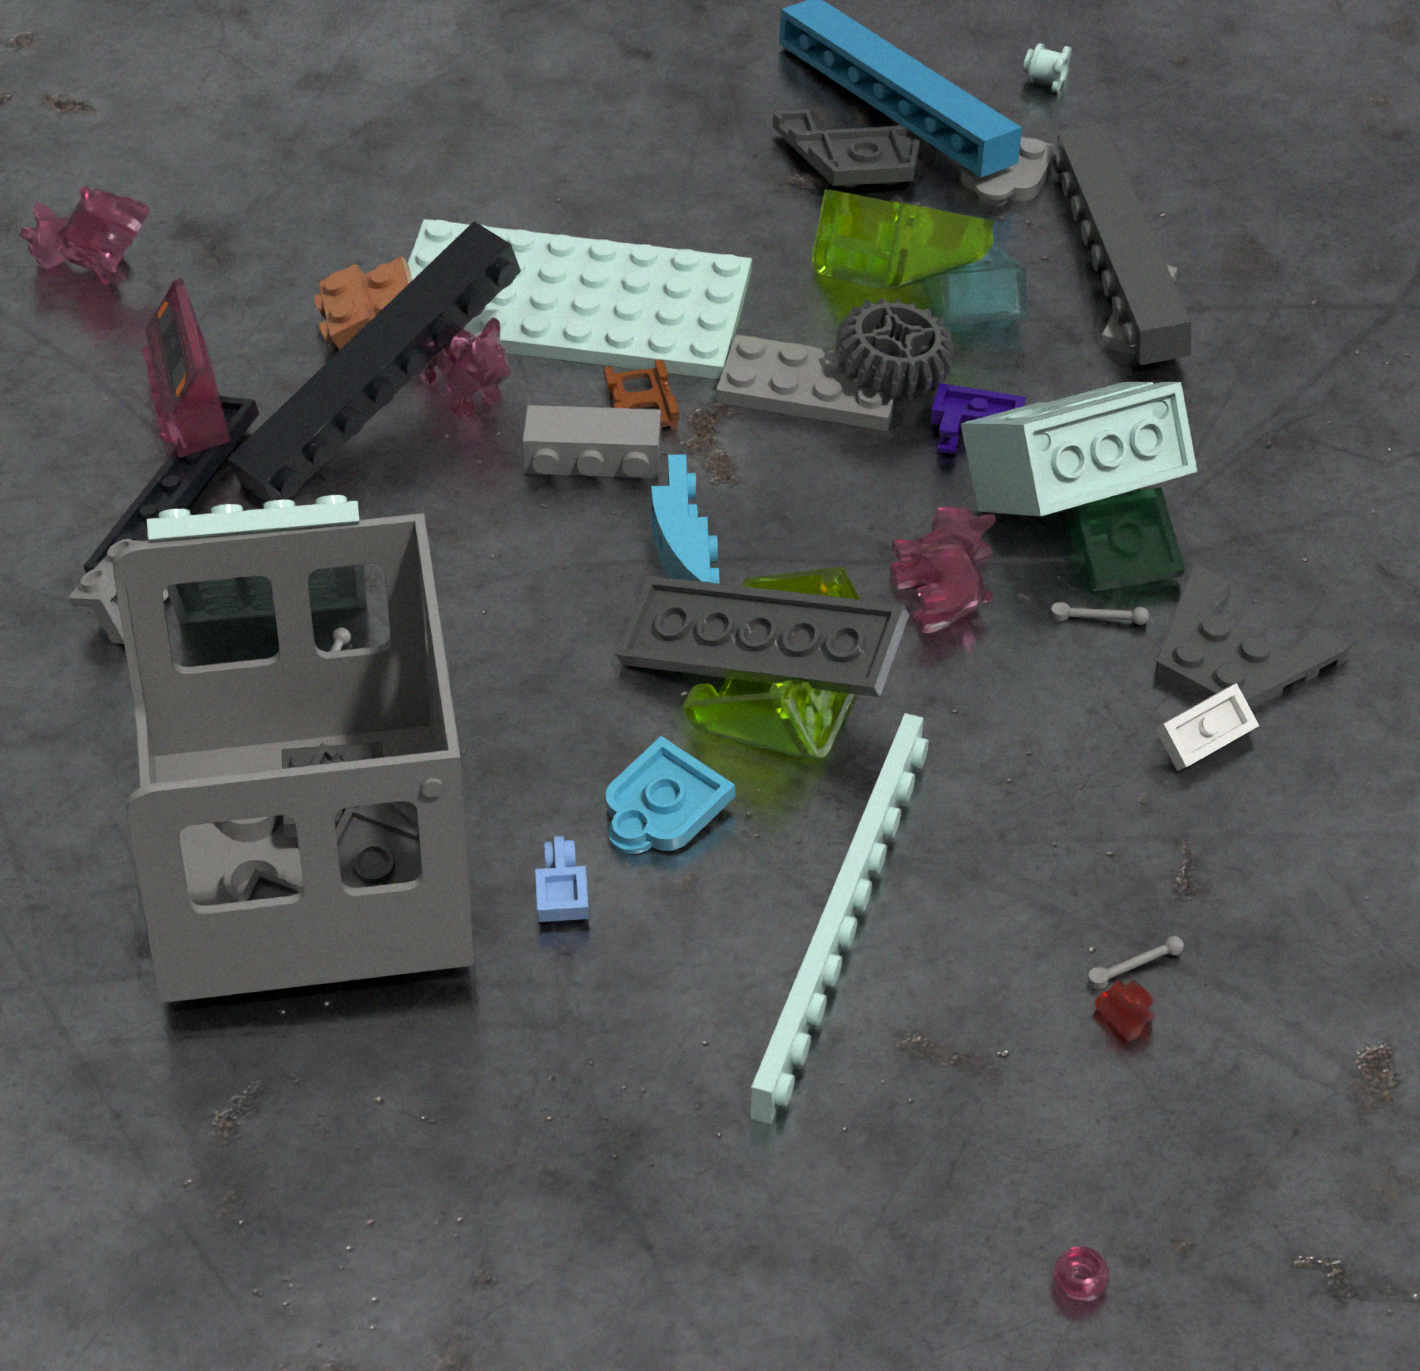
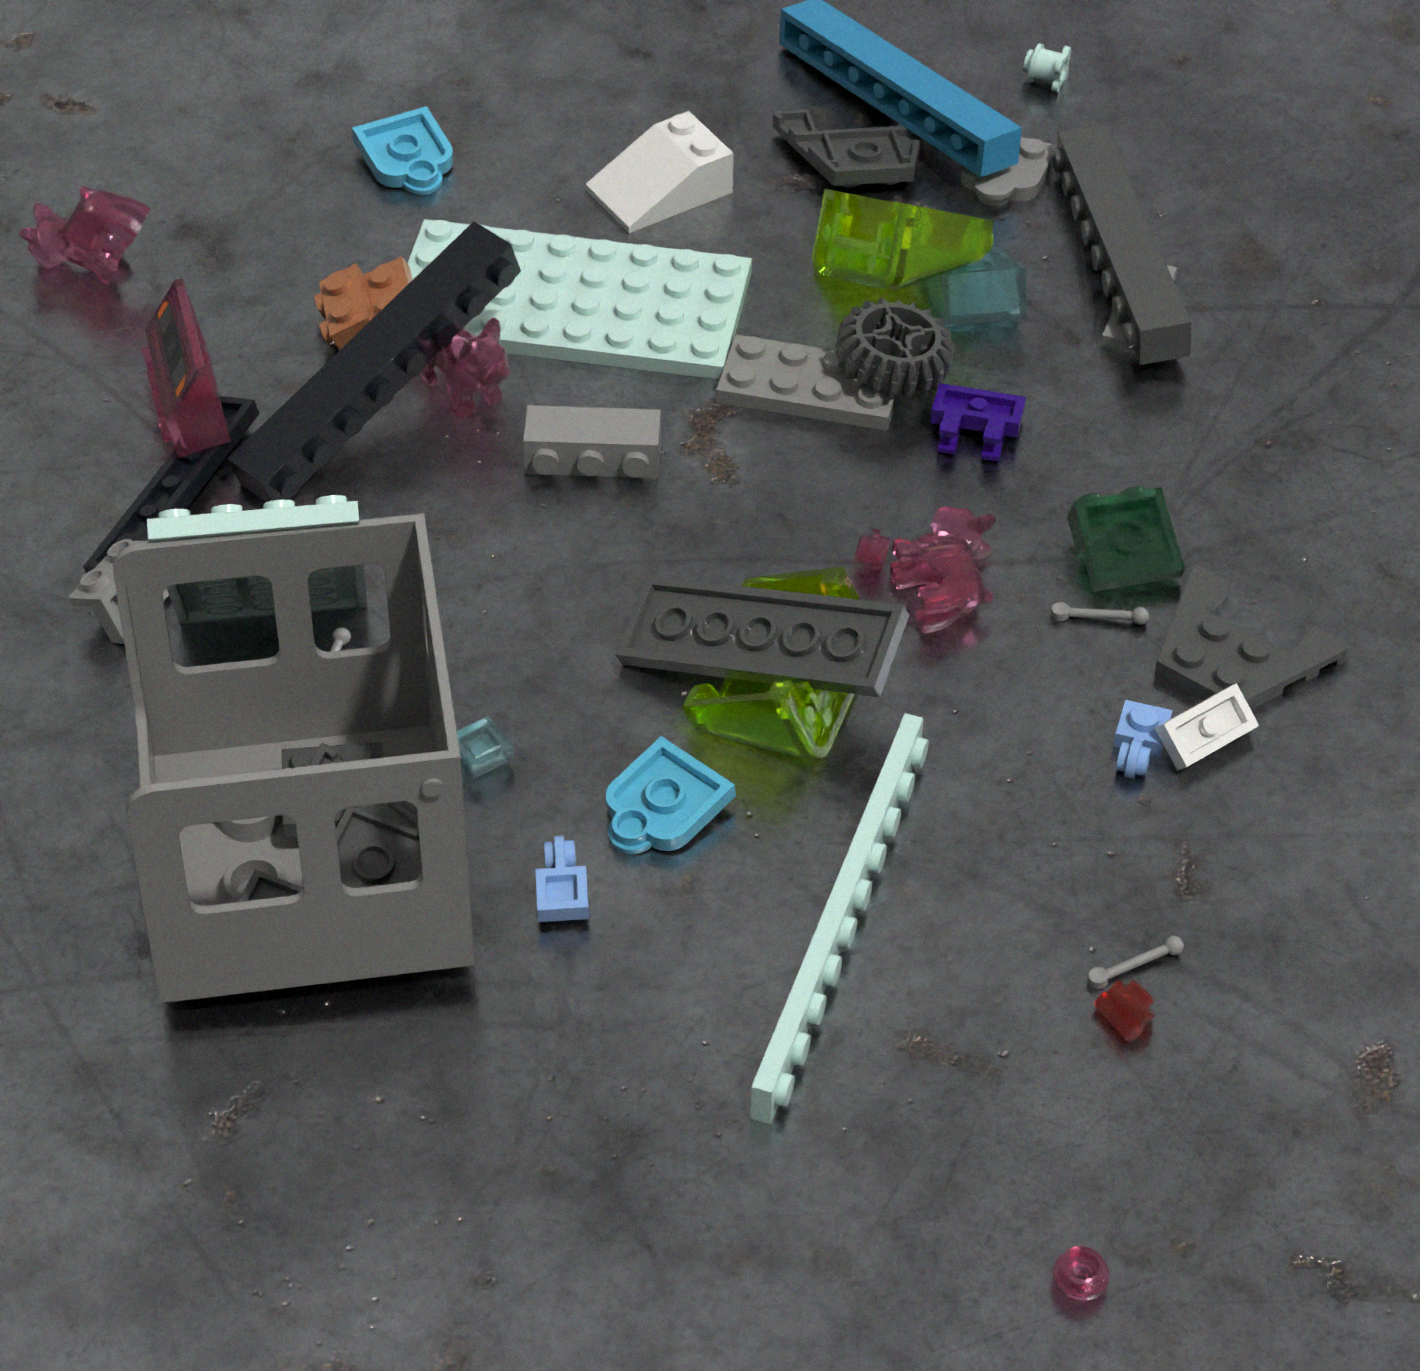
(406, 151): none -> medium azure plate
(483, 747): none -> clear light blue plate
(658, 396): dark orange piece -> none
(664, 173): none -> white slope
(678, 531): medium azure slope -> none
(872, 551): none -> clear pink plate
(1079, 448): light aqua piece -> none
(1138, 737): none -> light blue plate

